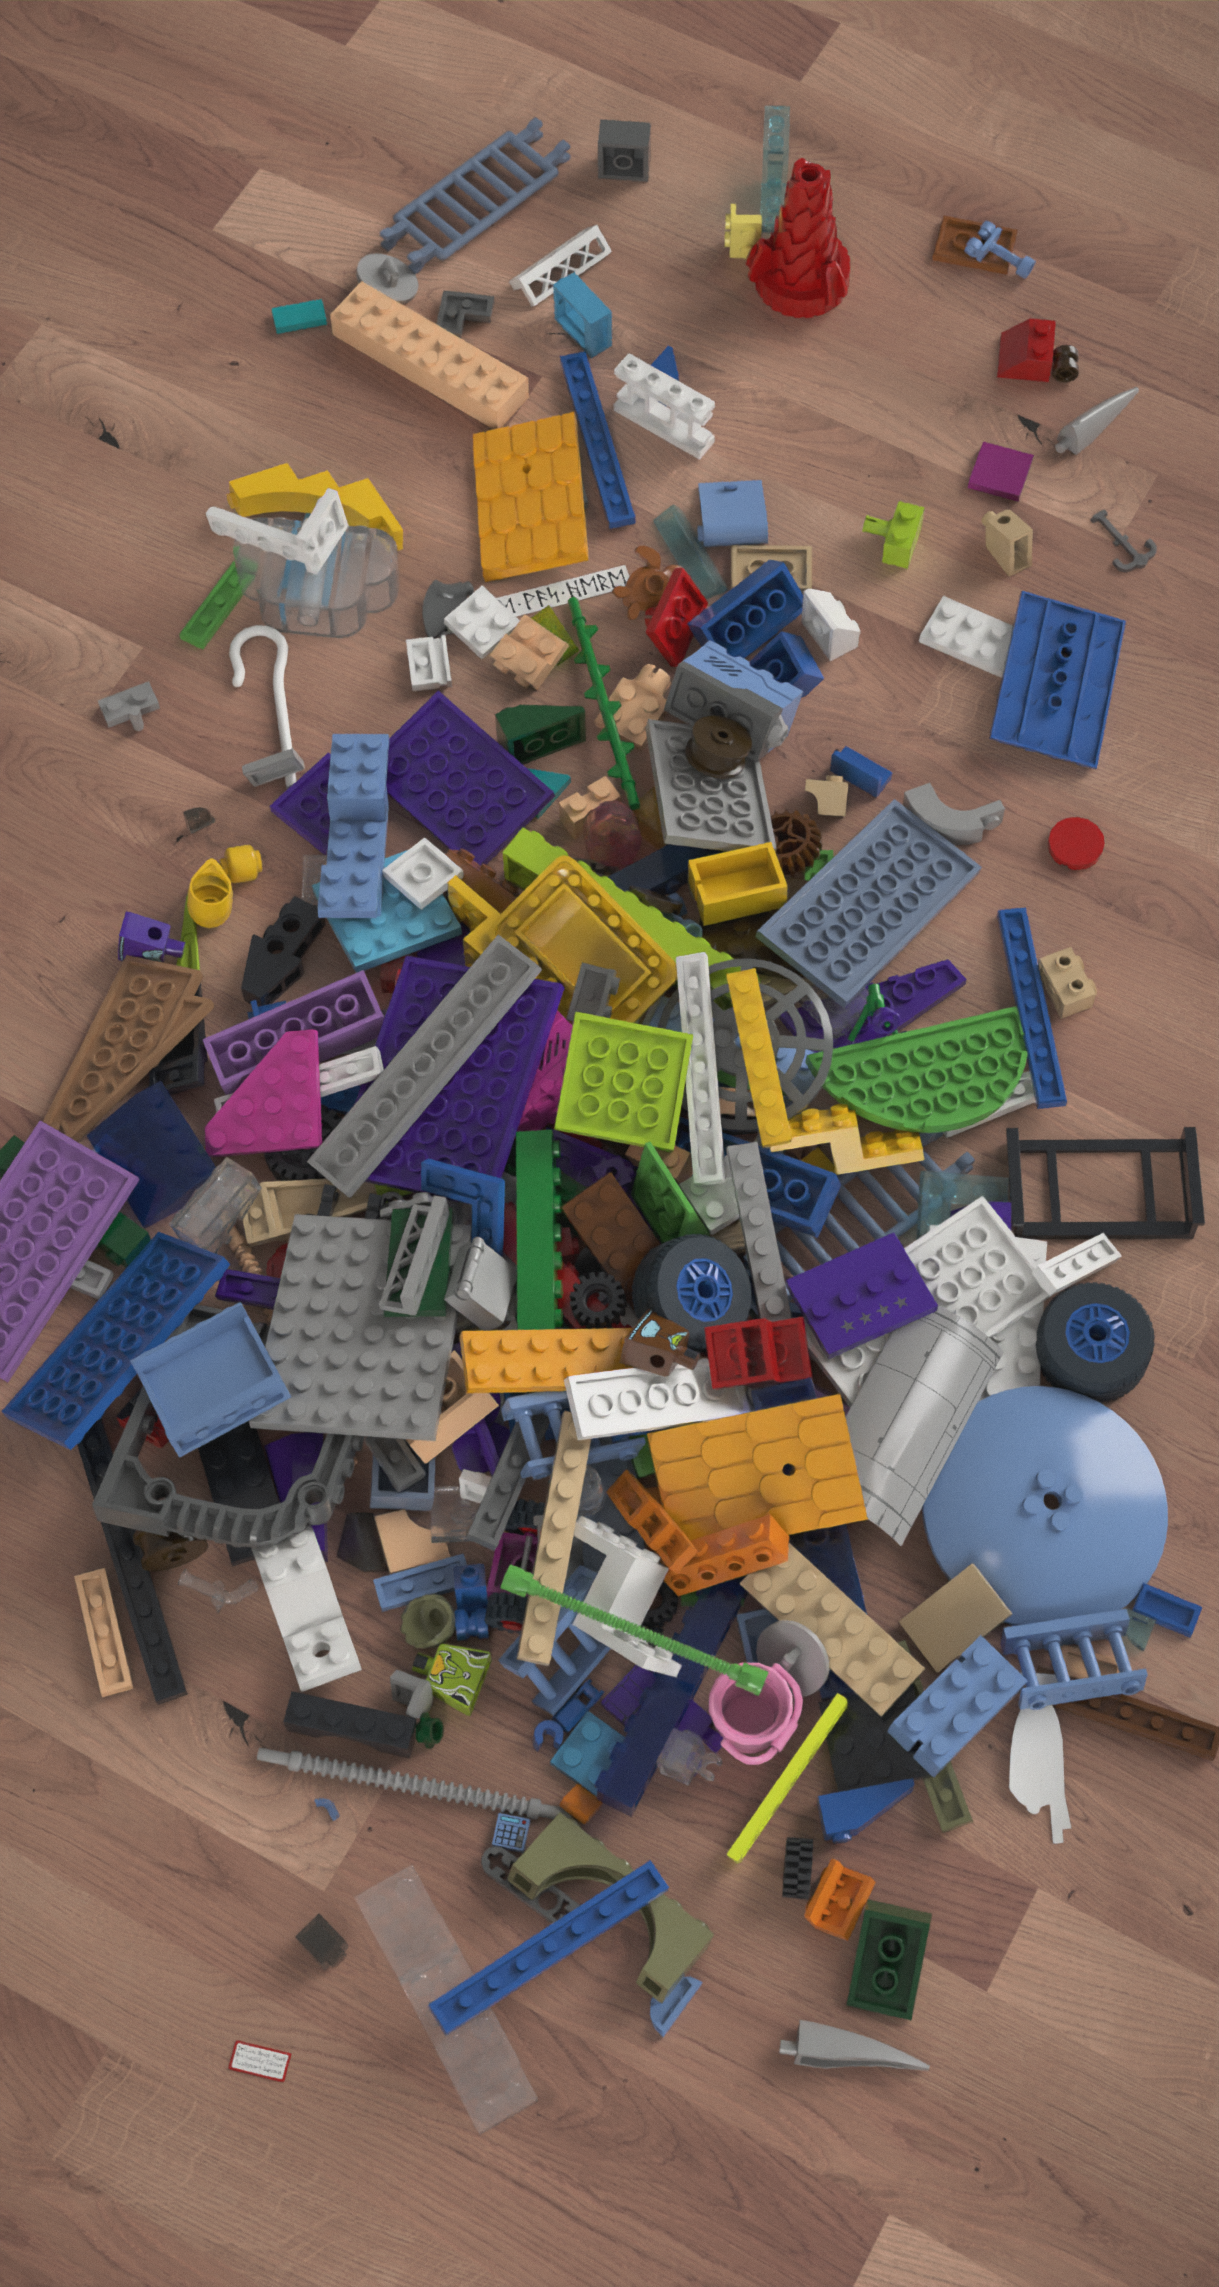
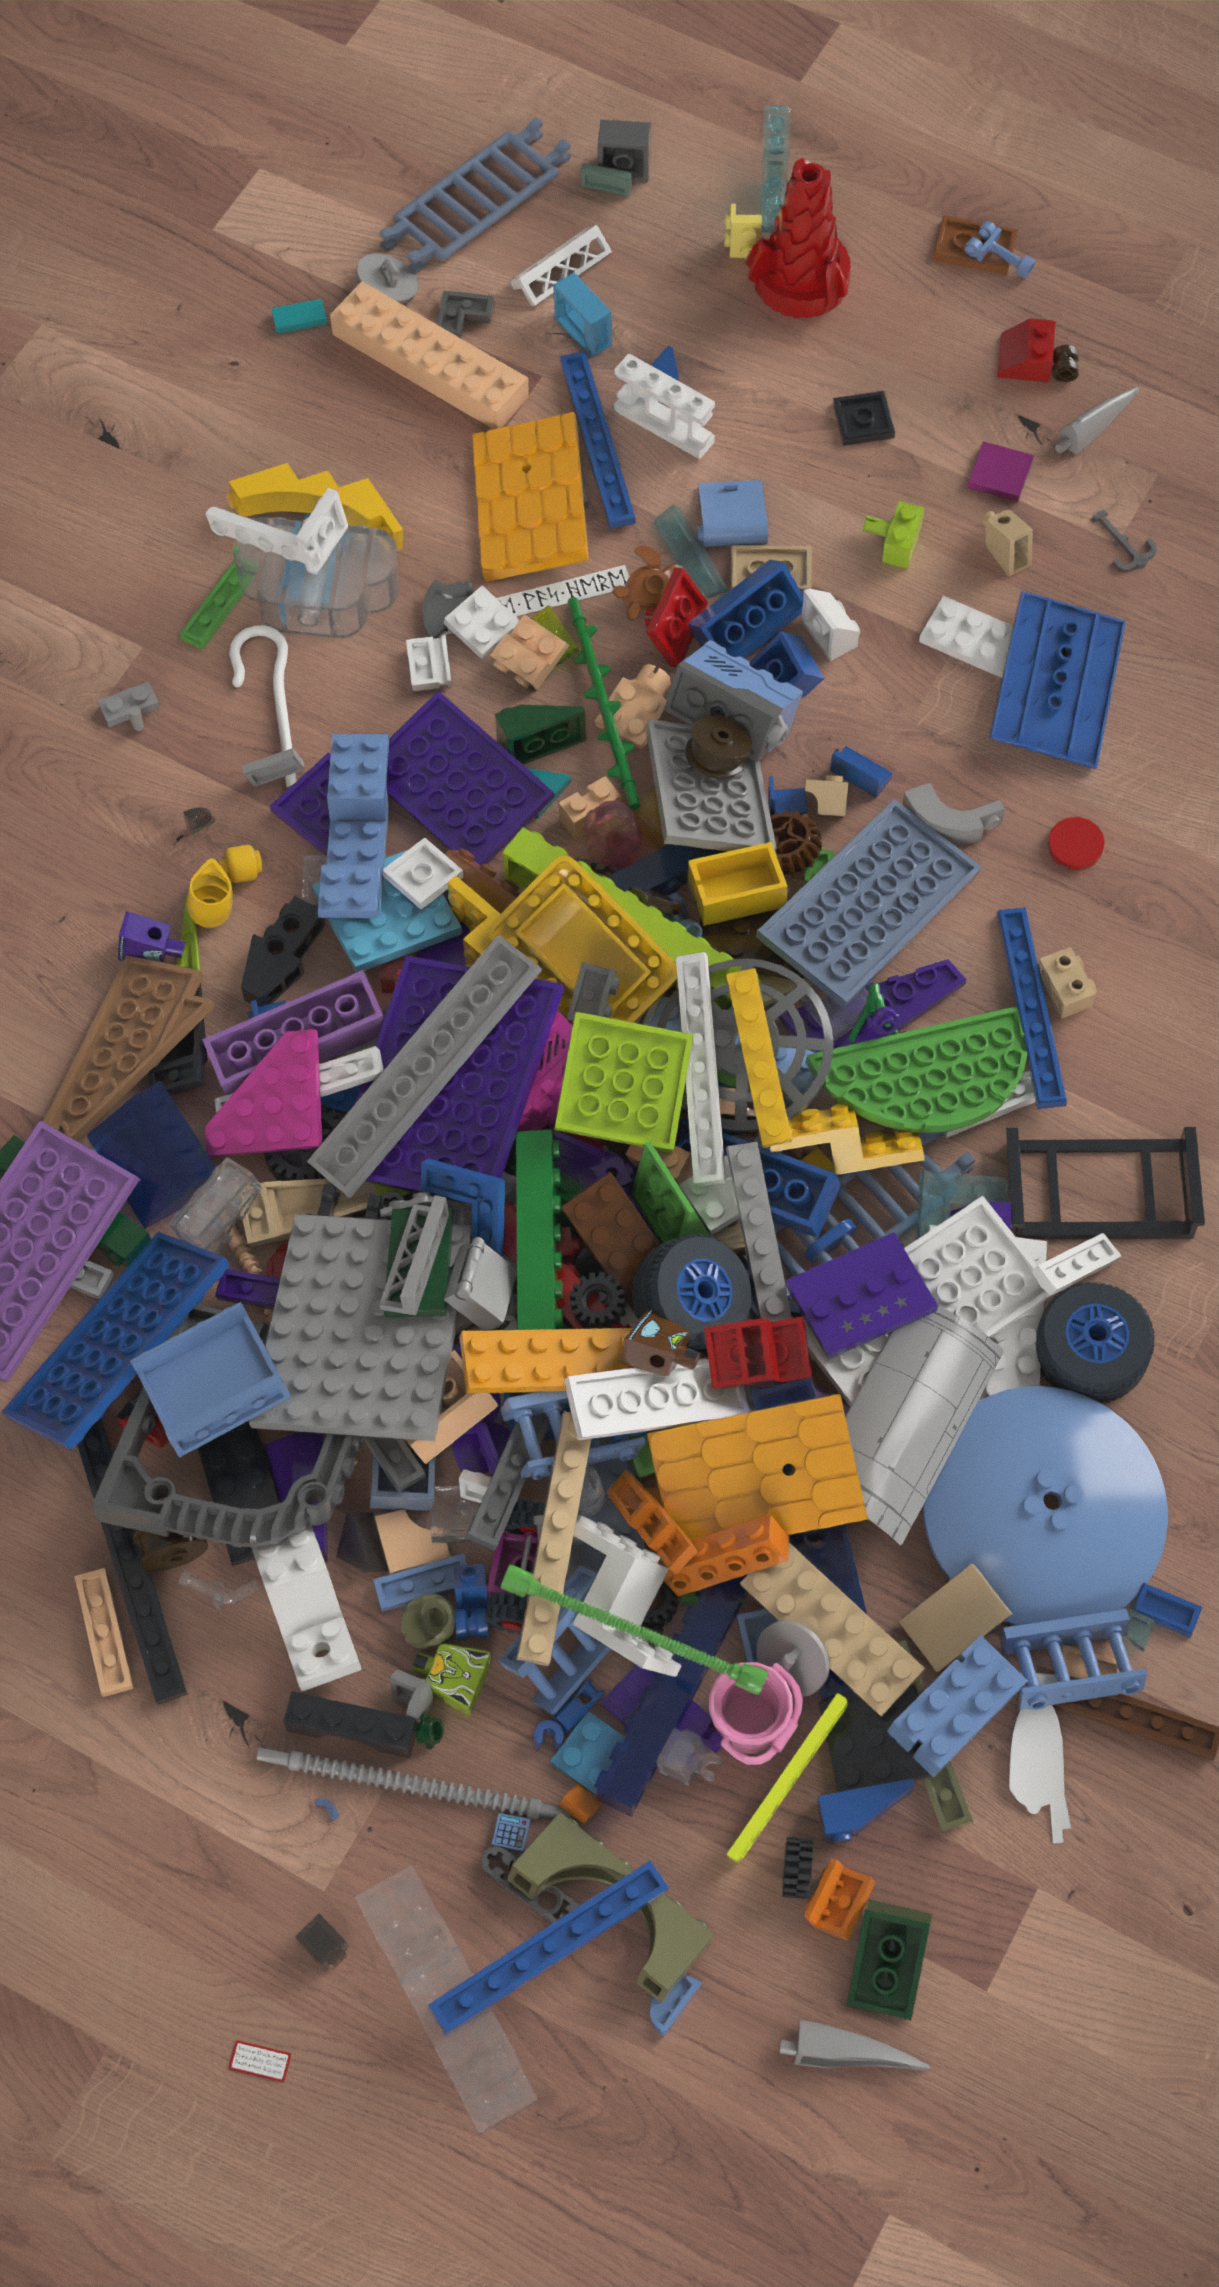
(606, 179): none -> sand green tile
(786, 799): none -> blue bracket
(830, 1240): none -> blue tile
(863, 418): none -> black tile

